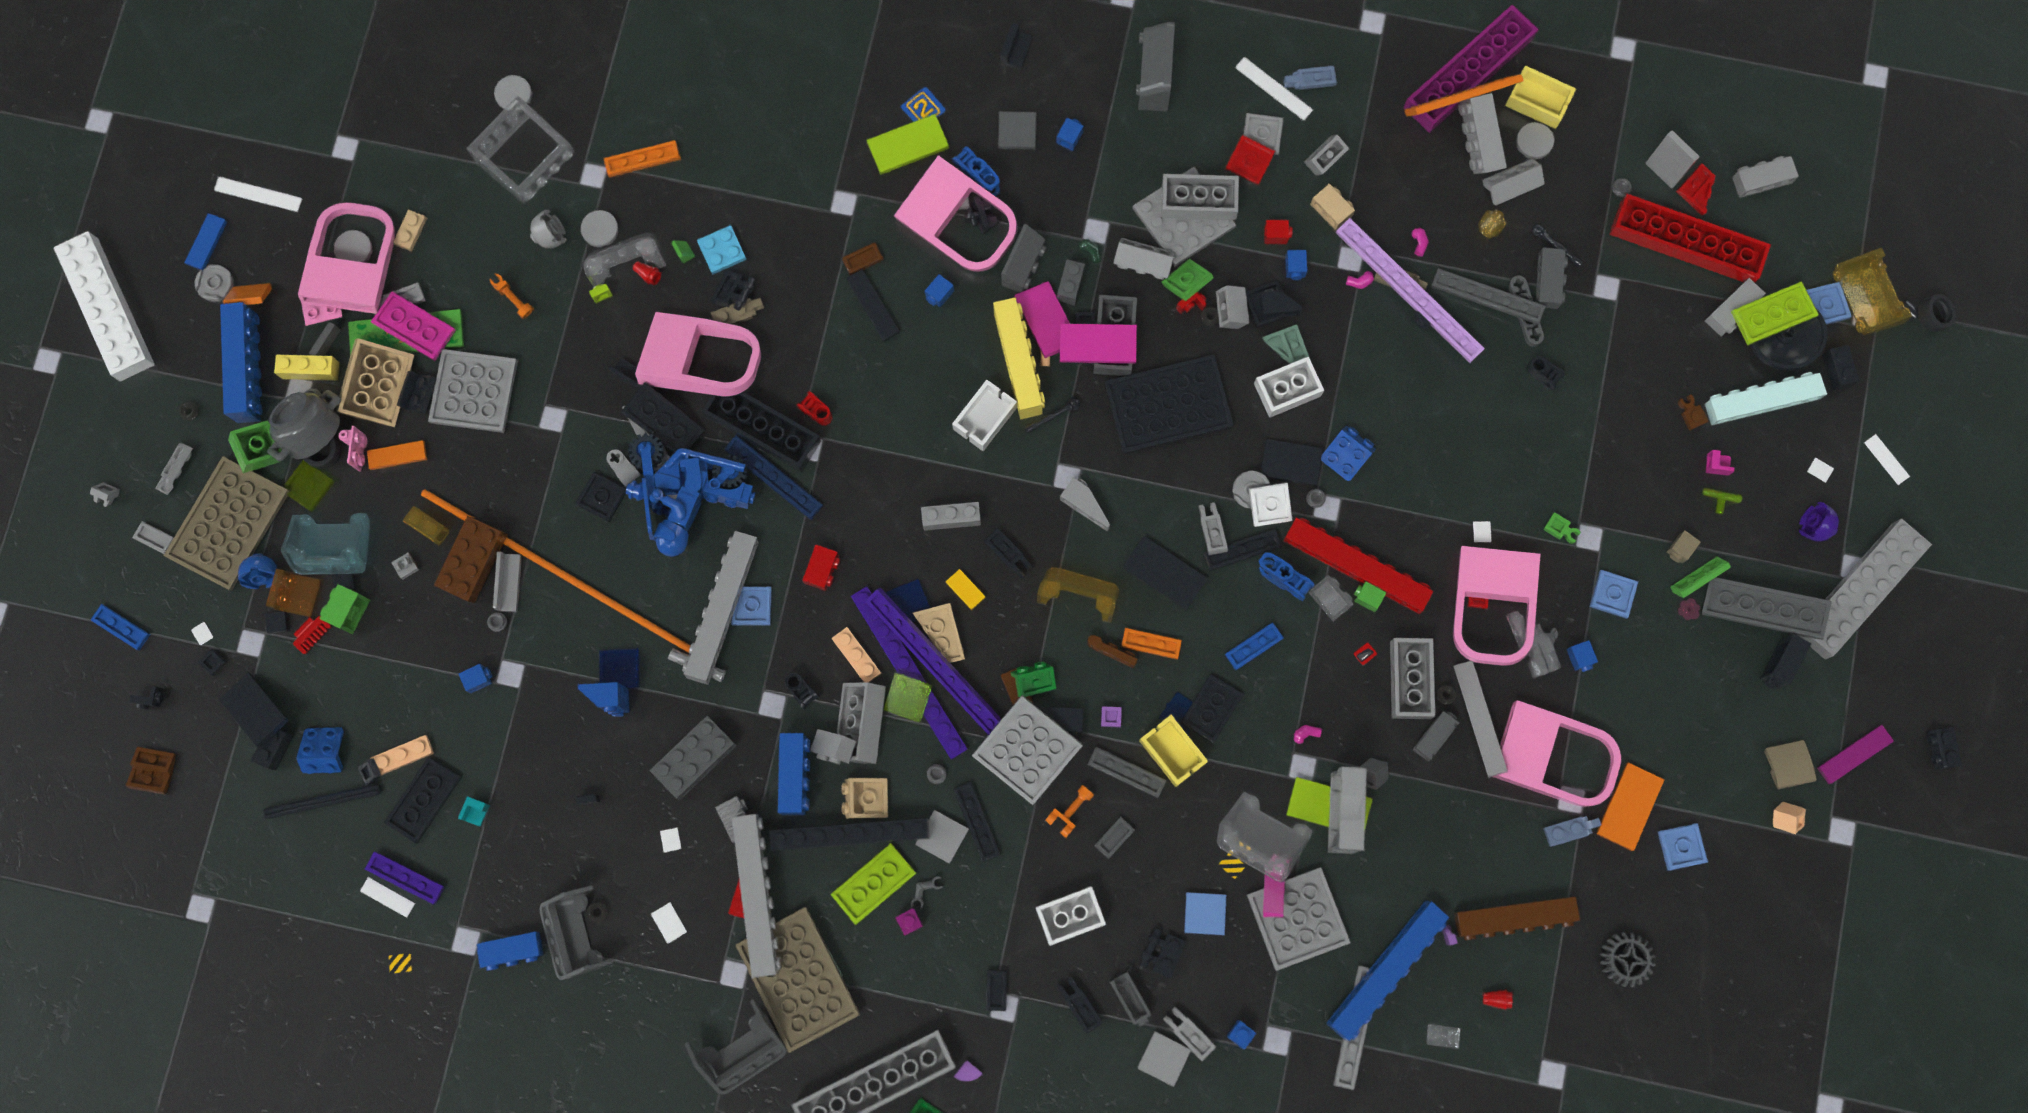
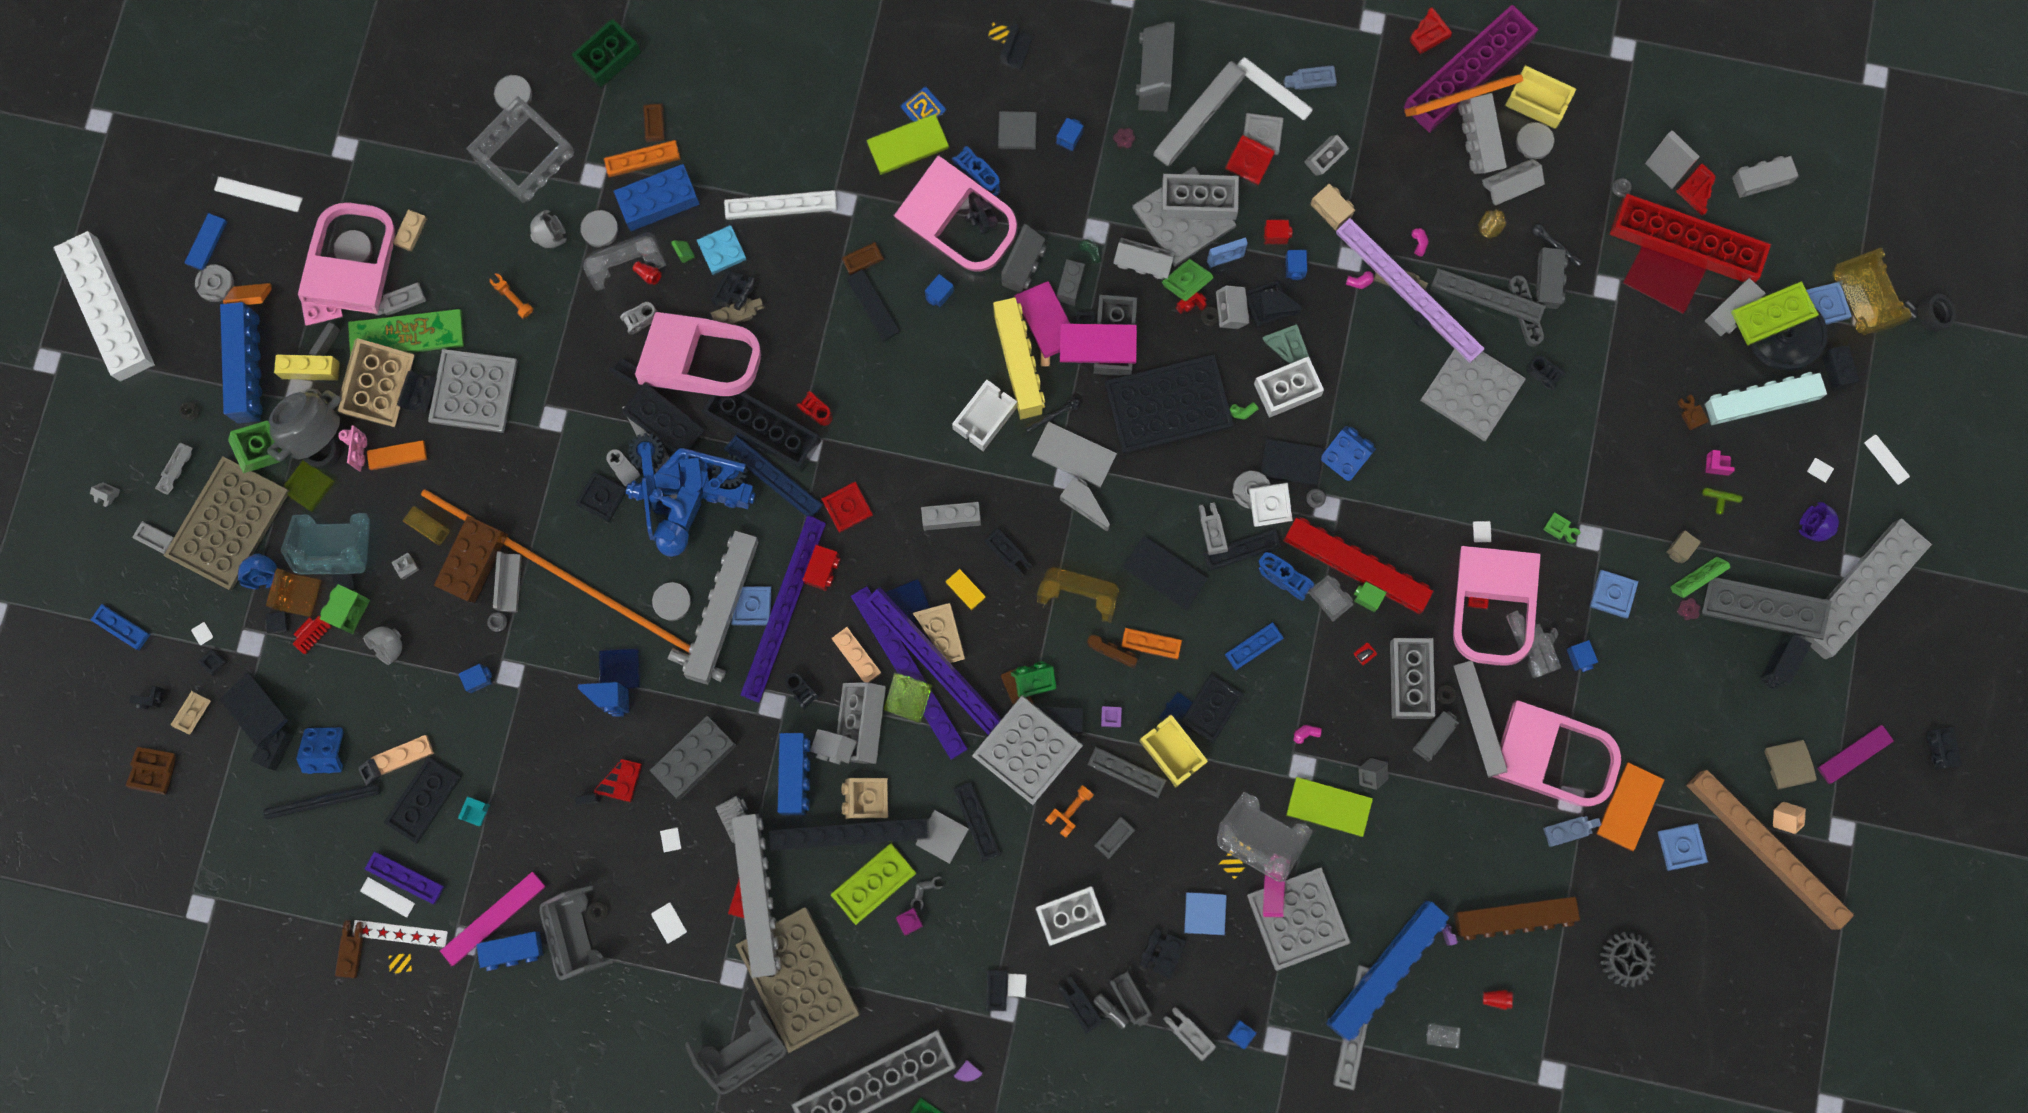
(190, 712): none -> tan plate
(349, 951): none -> reddish brown hinge
(385, 643): none -> light grey cylinder
(403, 934): none -> white sticker
(413, 326): dark pink tile -> none
(492, 919): none -> dark pink tile
(600, 293): lime plate -> none
(606, 53): none -> dark green brick
(620, 781): none -> red wing
(638, 317): none -> light grey piece
(654, 123): none -> reddish brown tile
(656, 197): none -> blue brick
(671, 601): none -> light grey tile
(780, 205): none -> white tile
(782, 610): none -> dark purple plate
(847, 507): none -> red tile
(936, 774): flat silver plate -> none
(998, 32): none -> sticker
(1016, 985): none -> white sticker
(1074, 454): none -> light grey tile
(1111, 1011): none -> dark grey axle
(1127, 134): none -> clear pink plant
(1164, 1058): light grey tile -> none
(1199, 113): none -> light grey beam
(1227, 252): none -> medium blue tile
(1243, 413): none -> bright green arm
(1347, 810): light grey tile -> none
(1430, 32): none -> red wing
(1473, 392): none -> light grey plate
(1664, 278): none -> dark red piece
(1770, 850): none -> medium nougat brick

